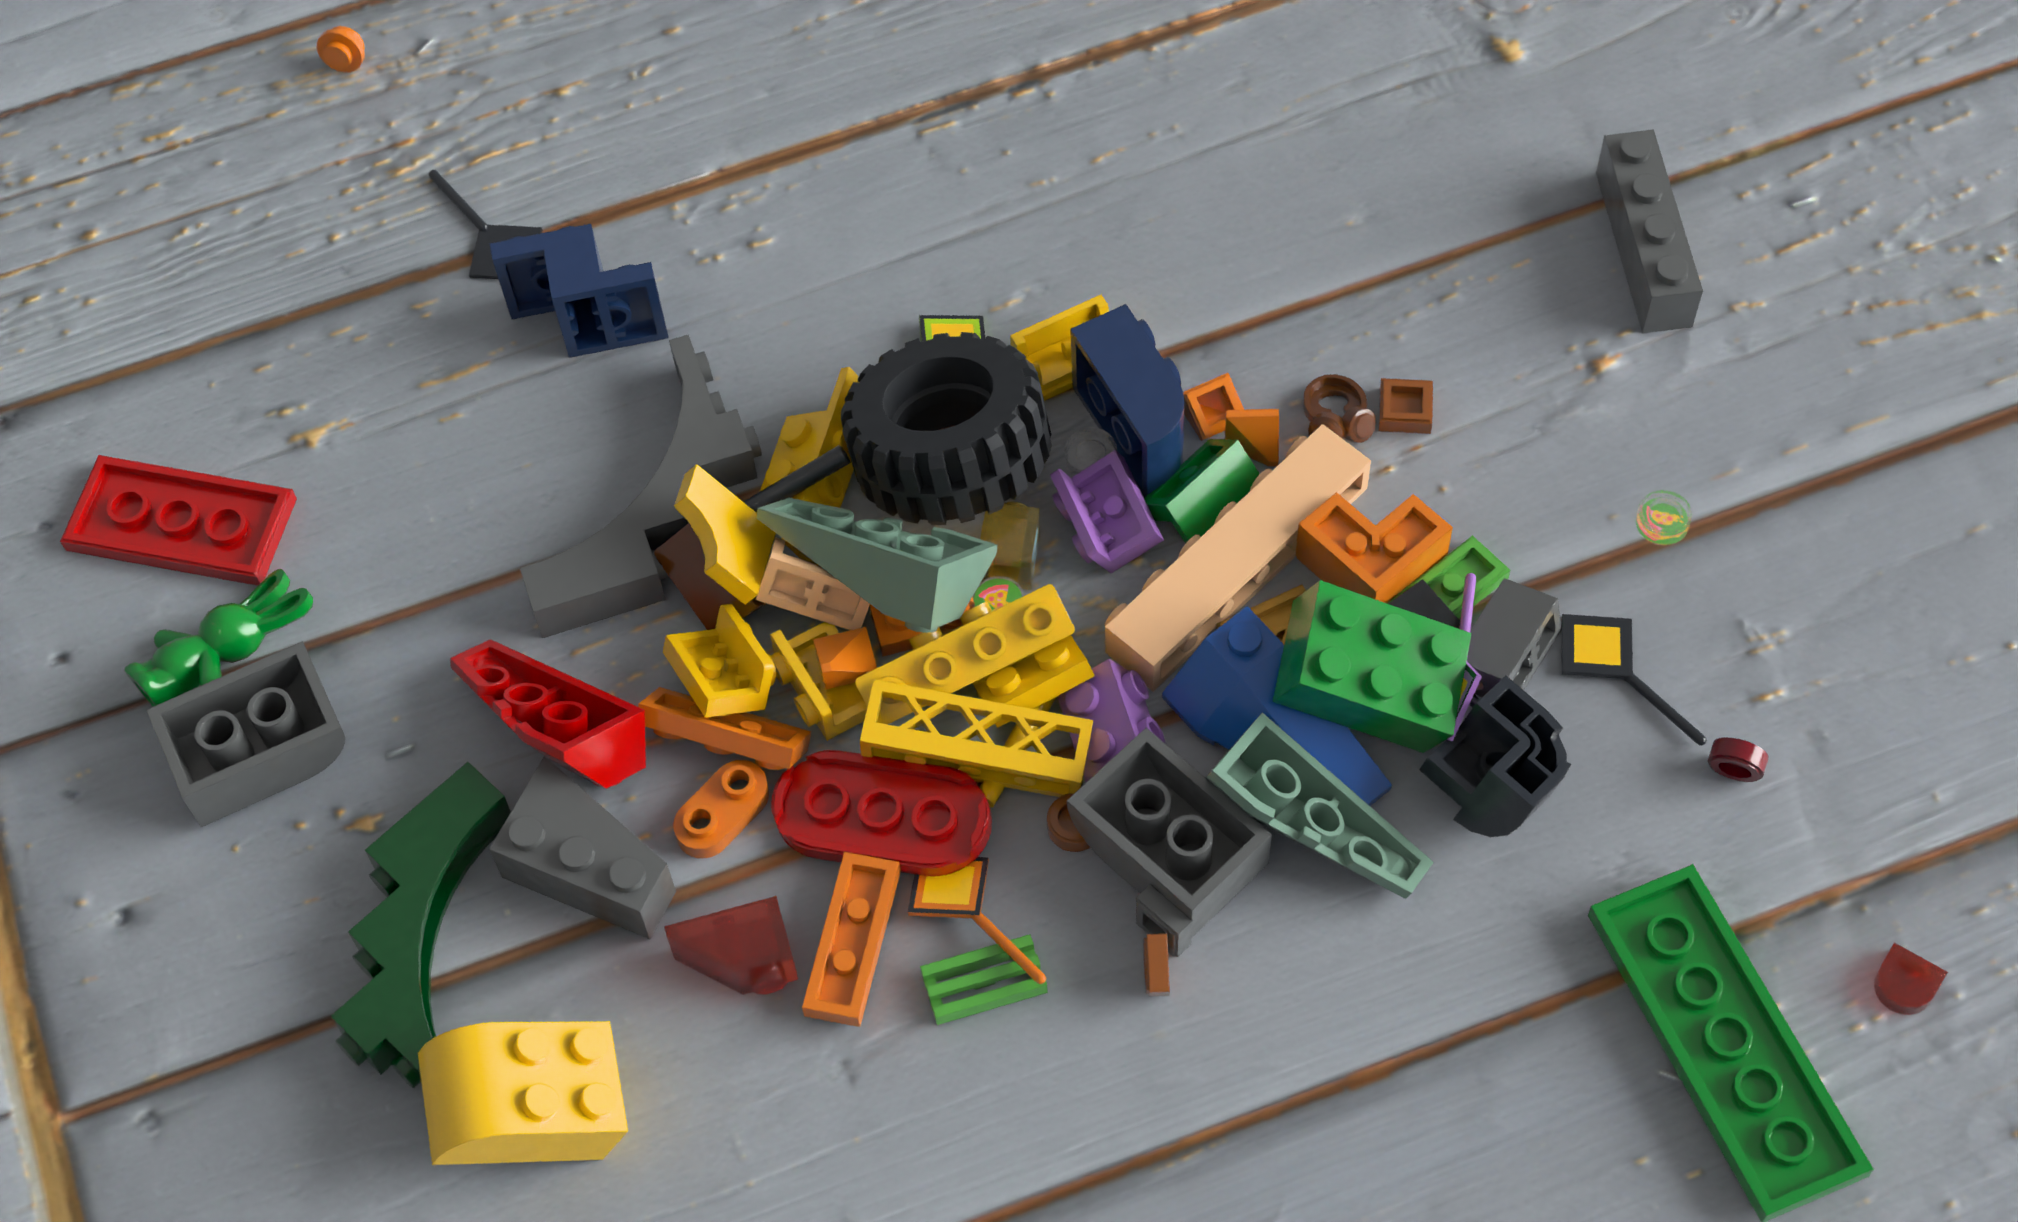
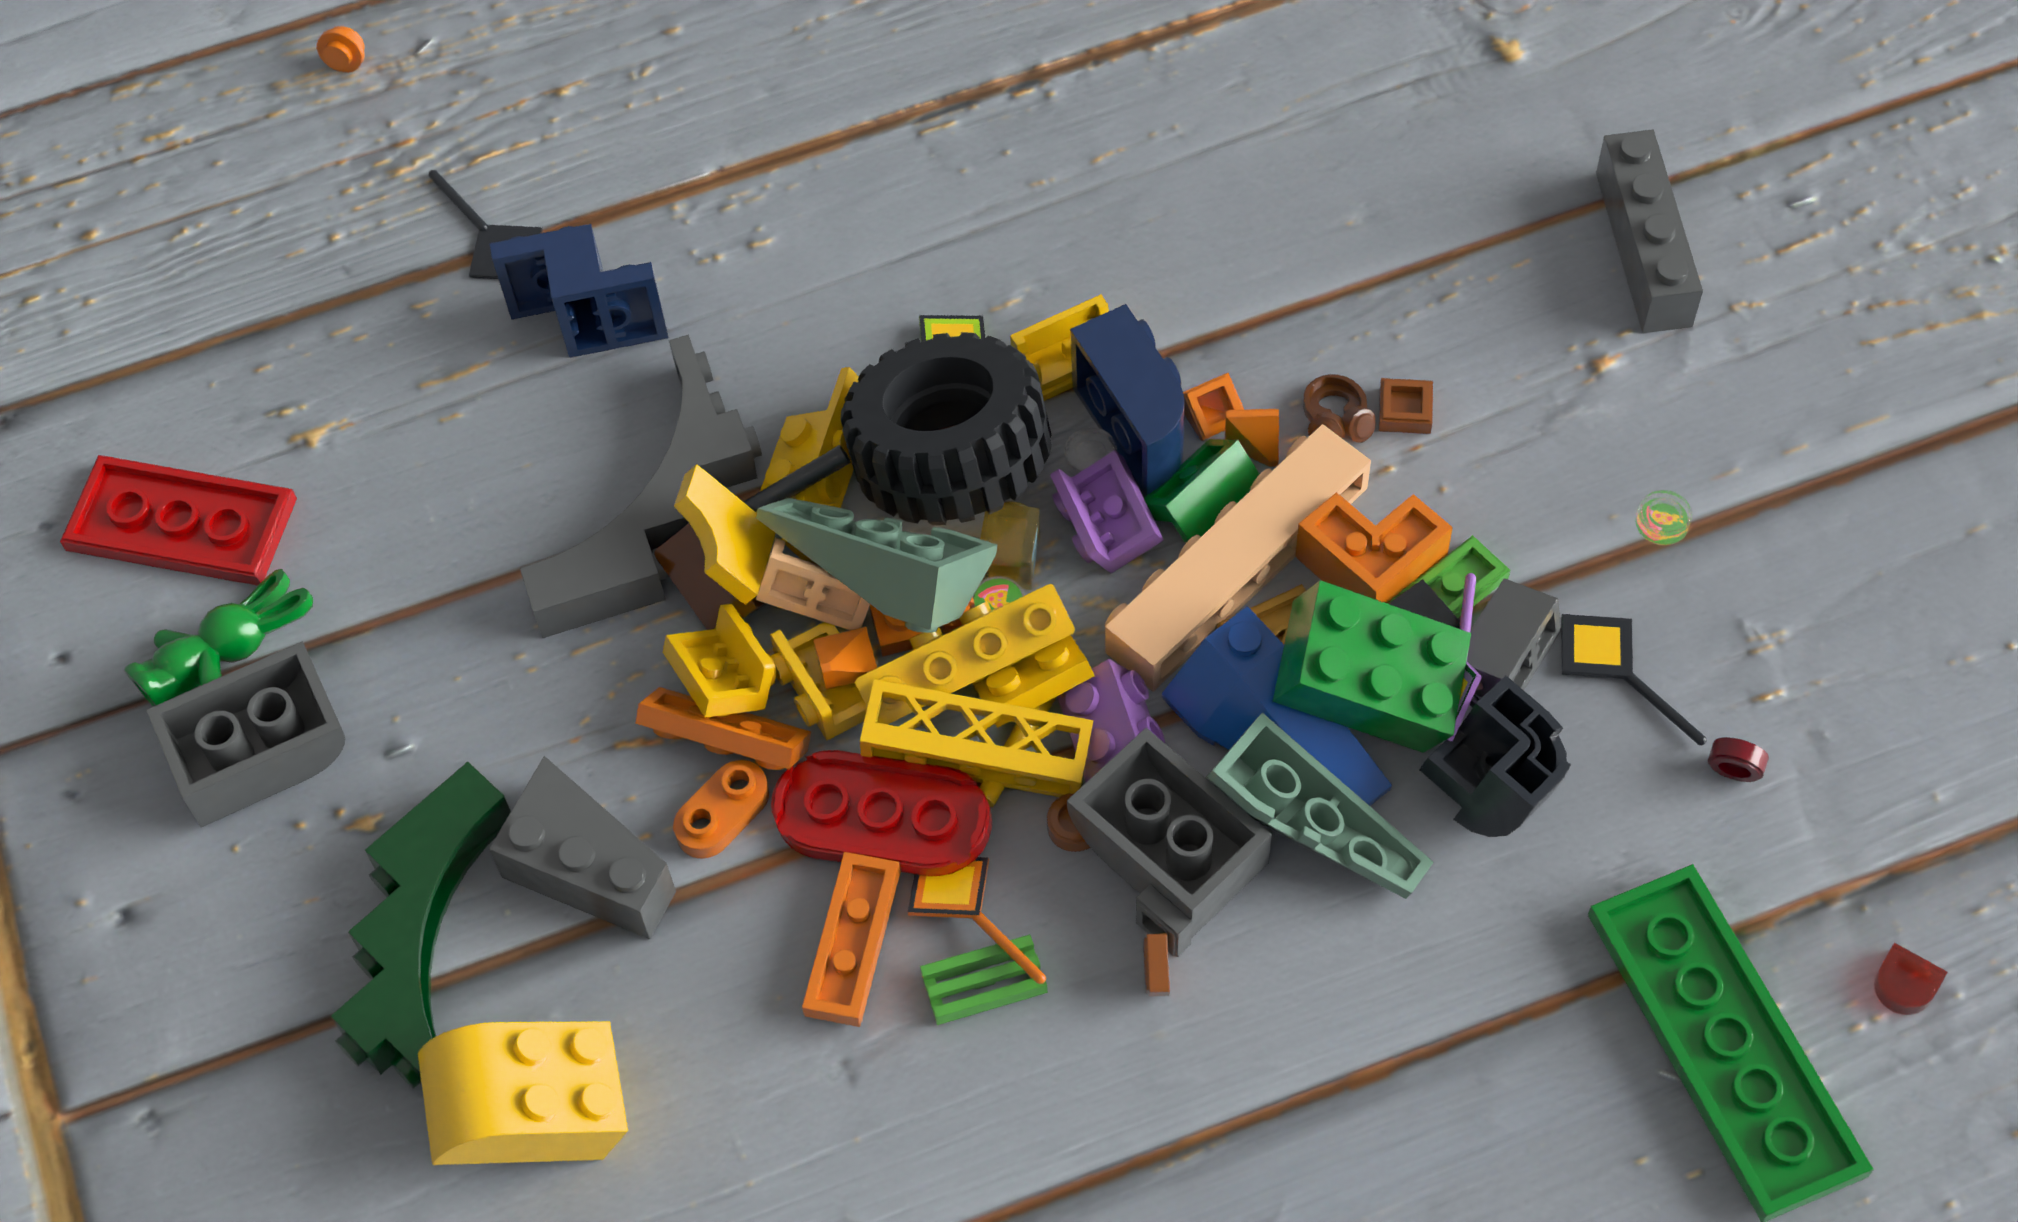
(557, 713): red wedge -> none
(737, 947): clear red slope -> none

